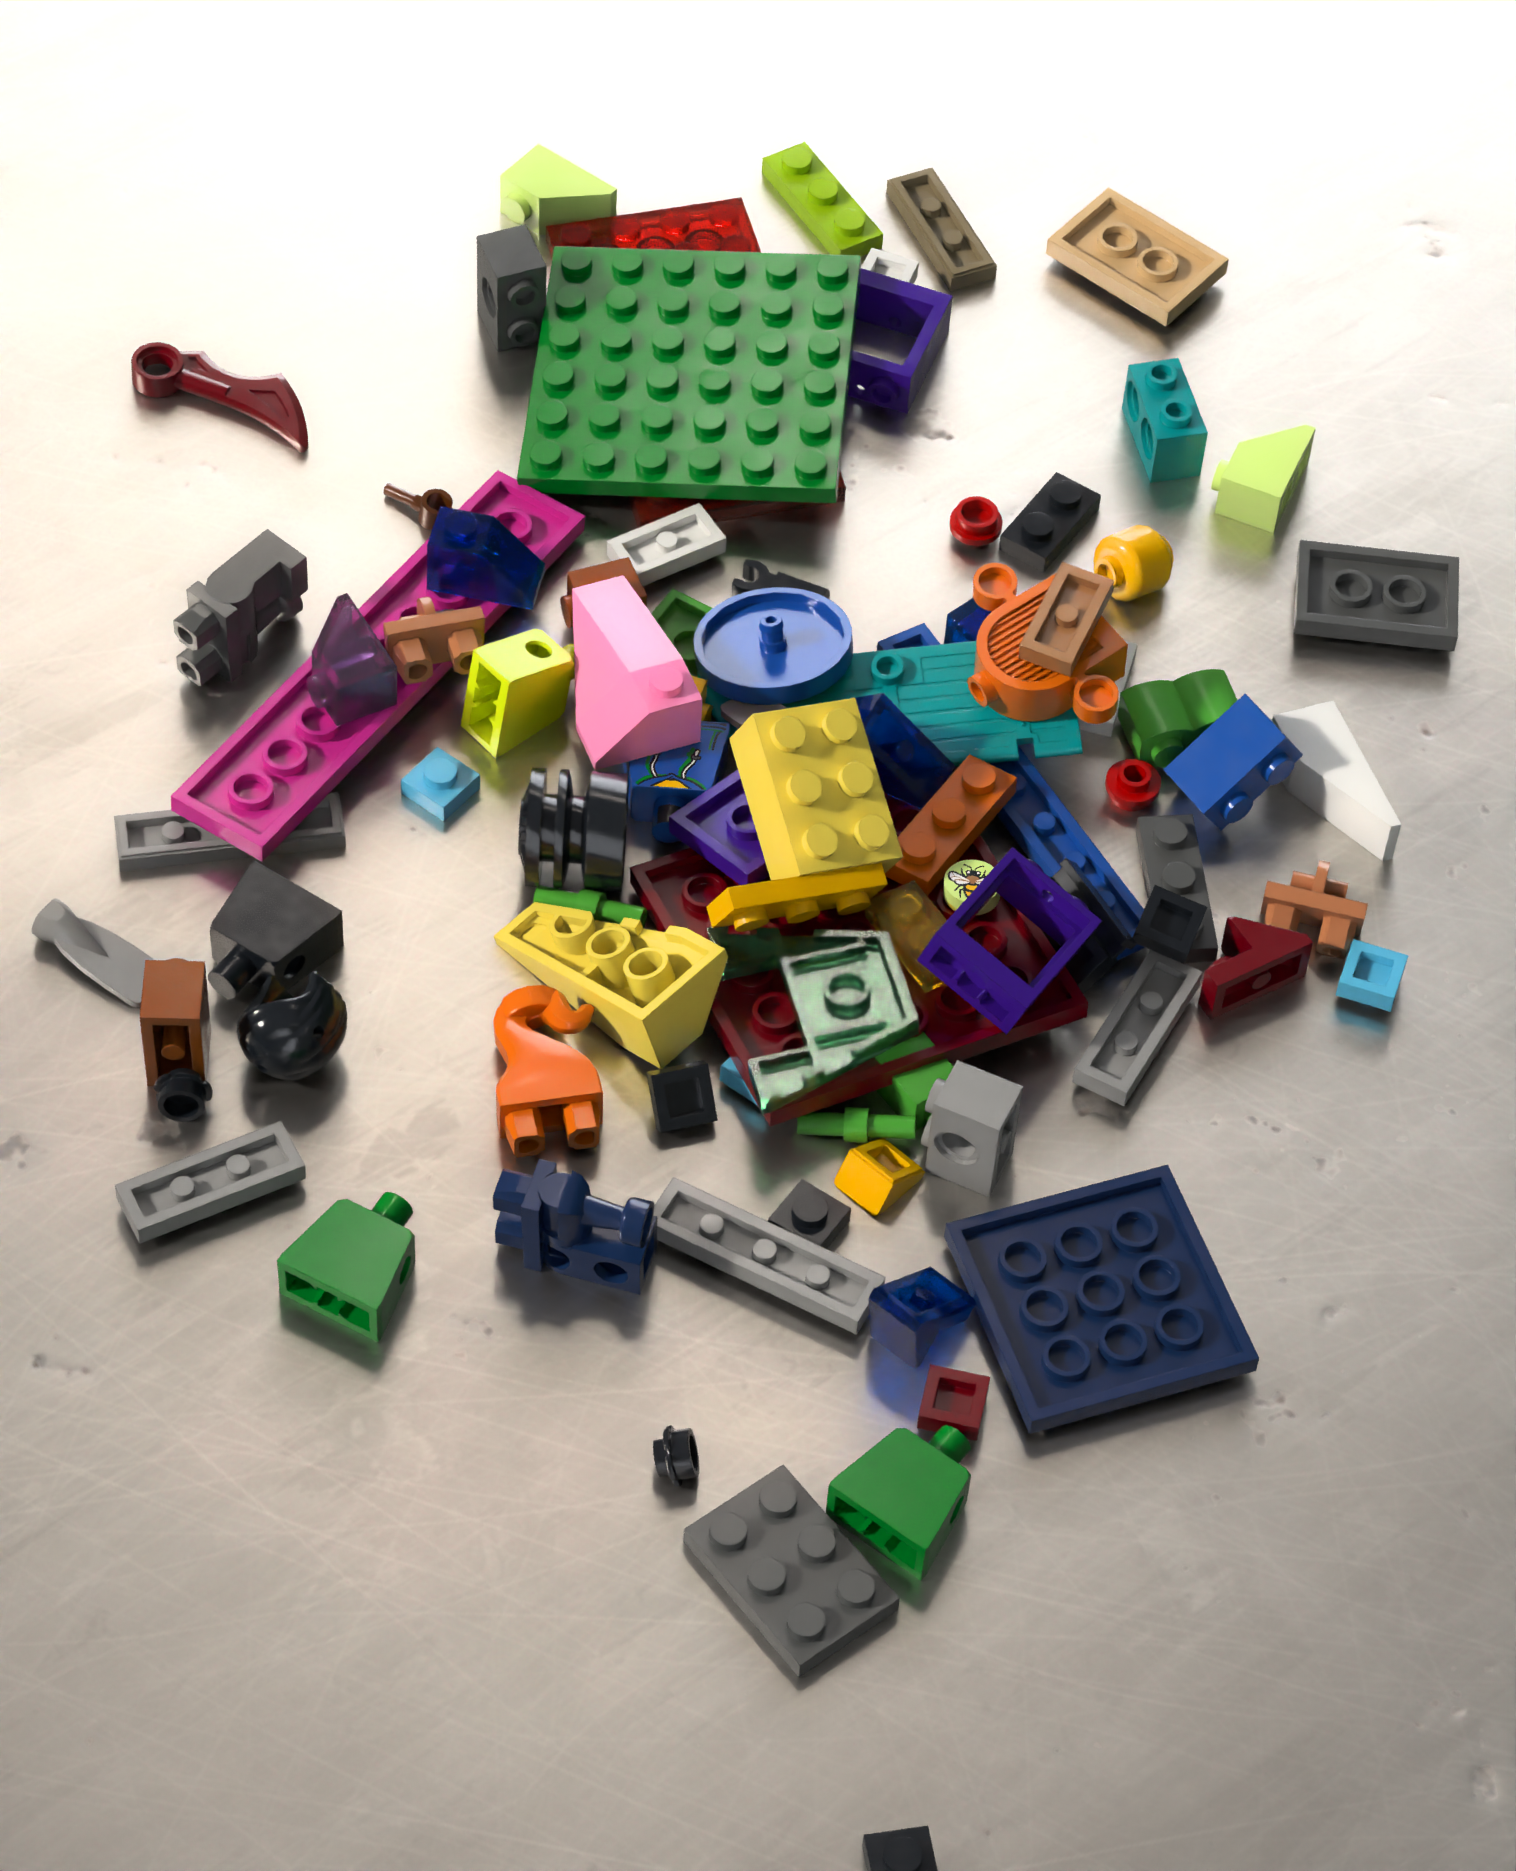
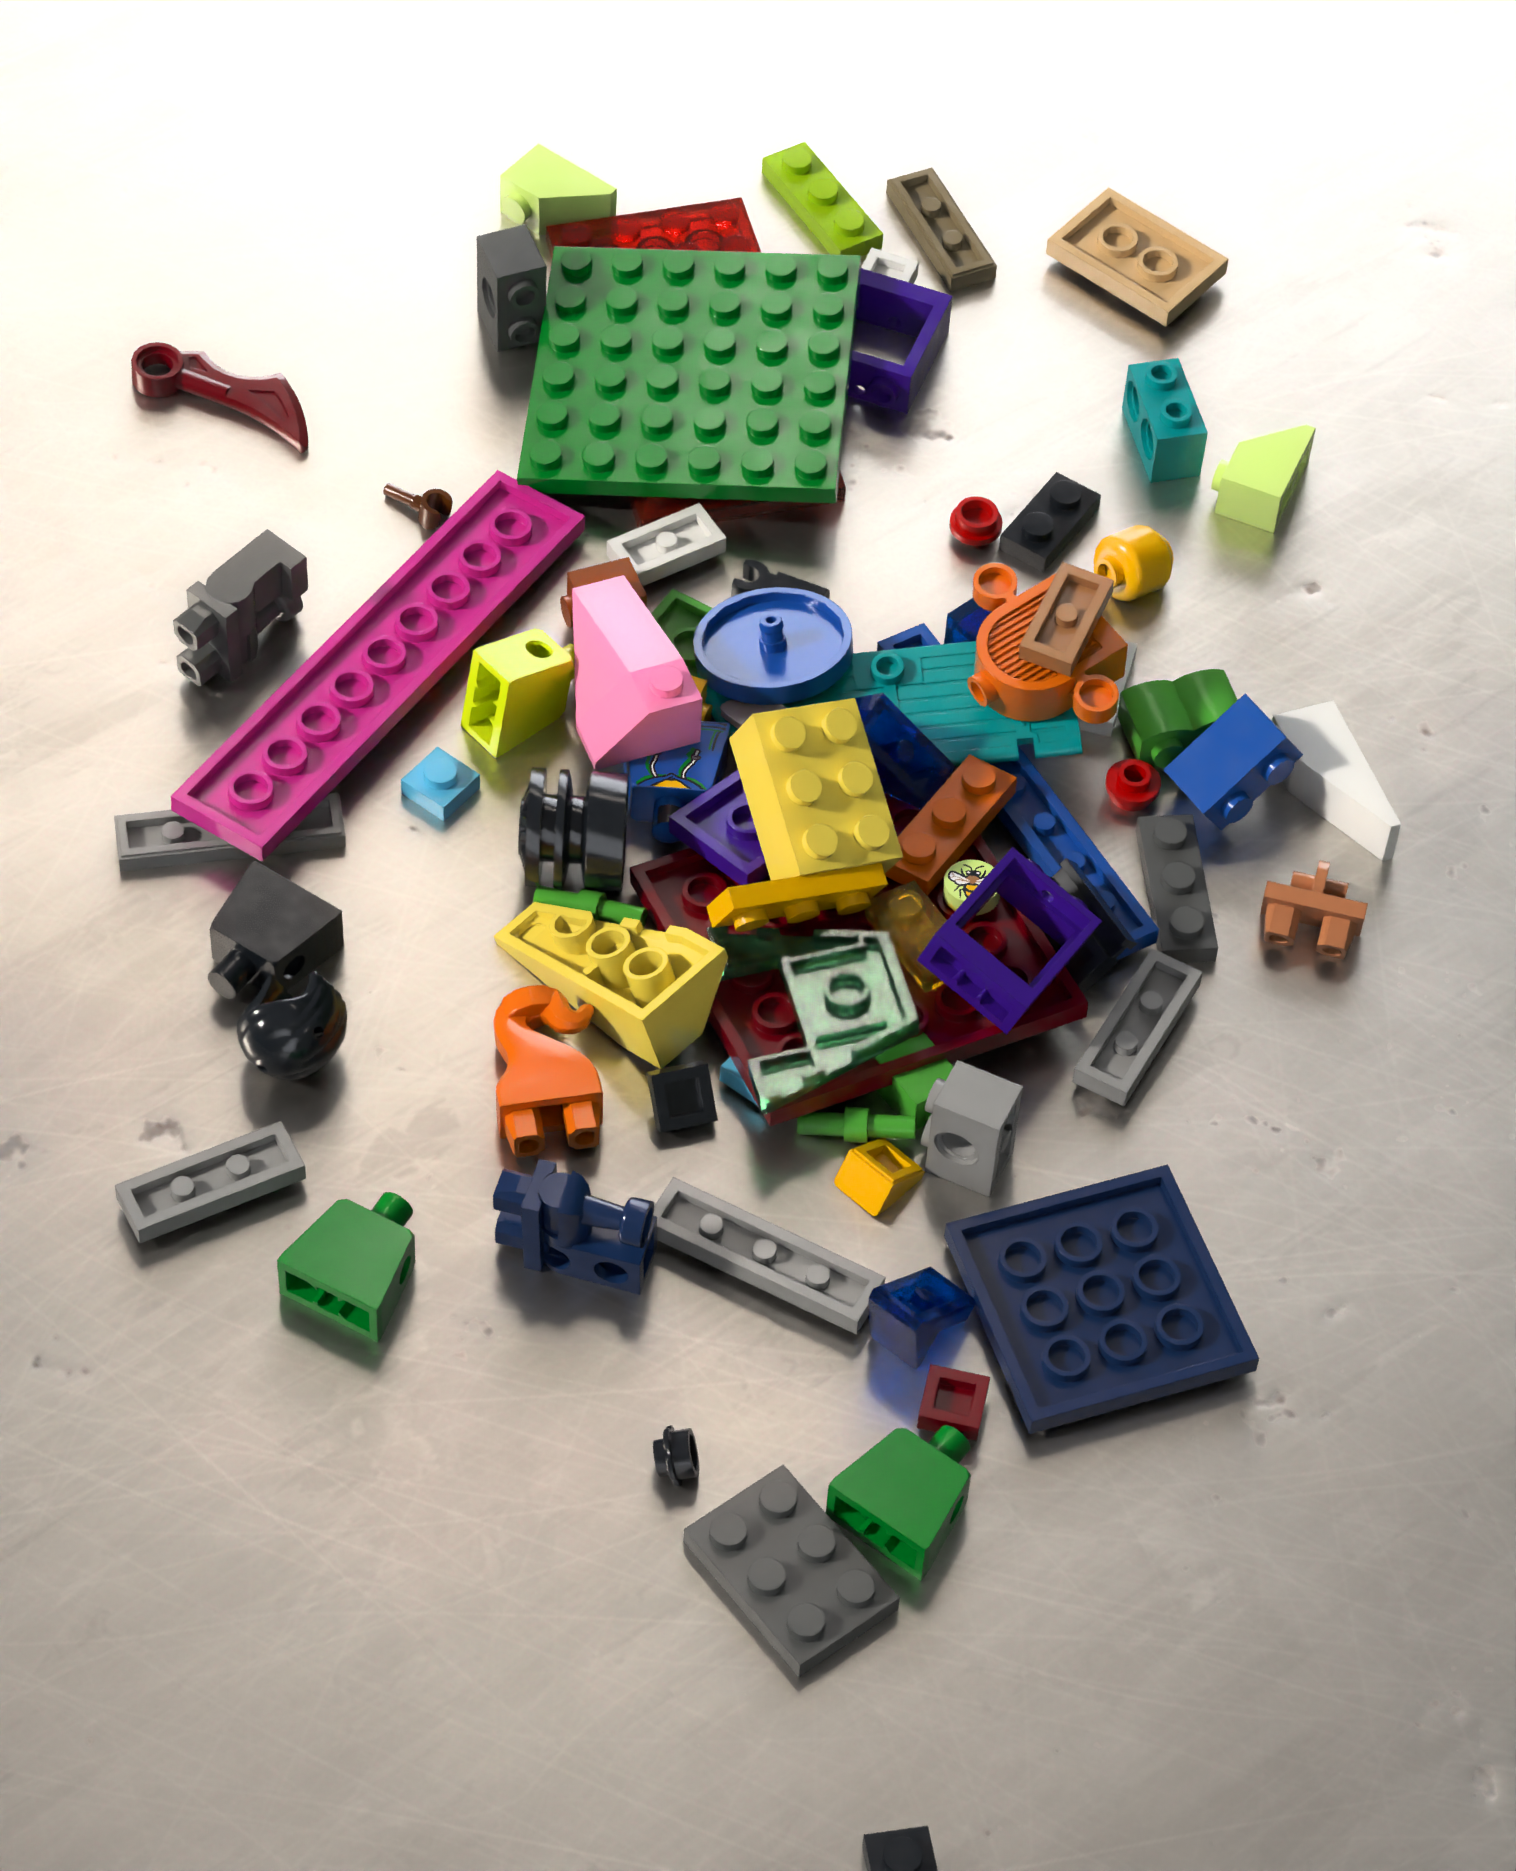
(94, 951): light grey piece -> none
(175, 1017): dark orange brick -> none
(182, 1094): black plate -> none
(350, 667): clear purple slope -> none
(433, 638): nougat hips -> none
(481, 560): clear blue slope -> none
(812, 1214): black plate -> none
(1169, 924): black plate -> none
(1254, 964): dark red slope -> none
(1371, 975): medium azure plate -> none
(1376, 595): dark grey plate -> none

